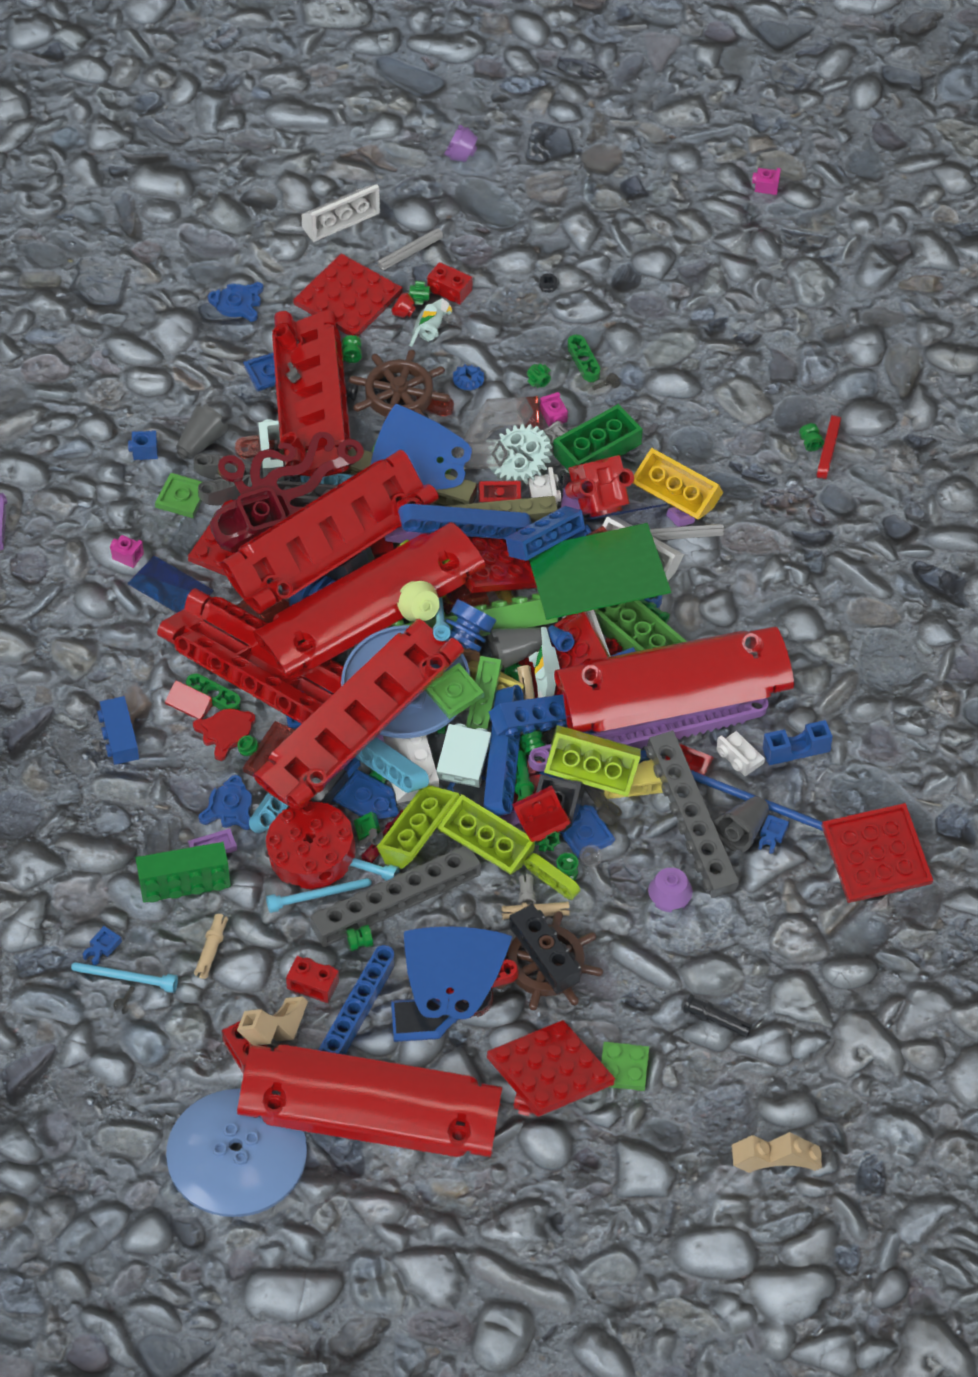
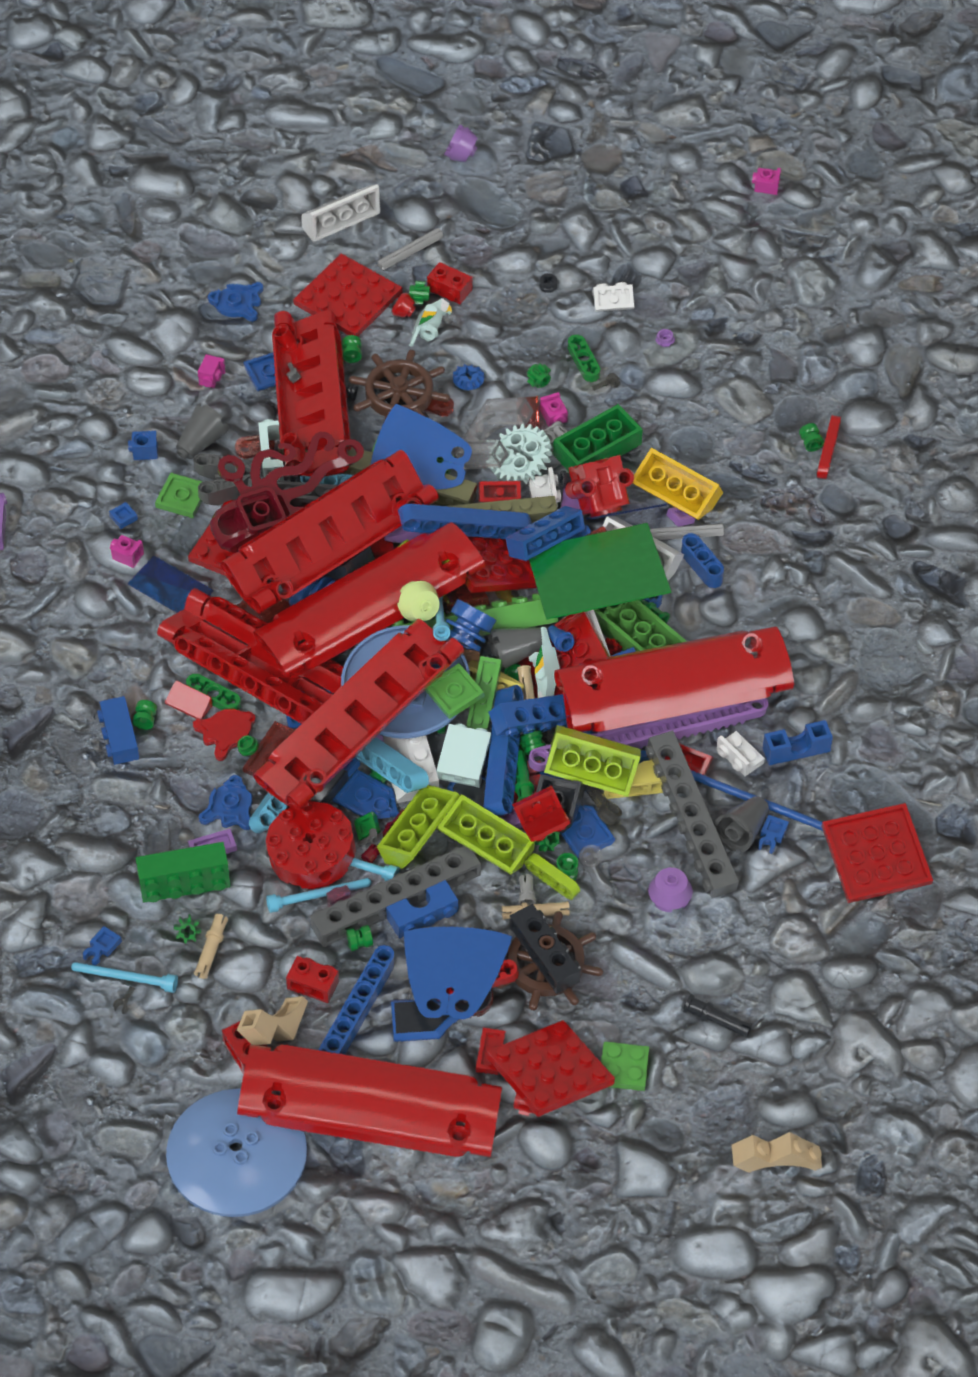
(123, 515): none -> blue plate
(144, 714): none -> green wheel
(192, 932): none -> green gear
(211, 370): none -> dark pink brick
(338, 894): none -> clear pink plate
(441, 904): none -> blue arch
(490, 1039): none -> red plate
(613, 297): none -> white bracket
(665, 338): none -> medium lavender plate
(702, 560): none -> blue beam

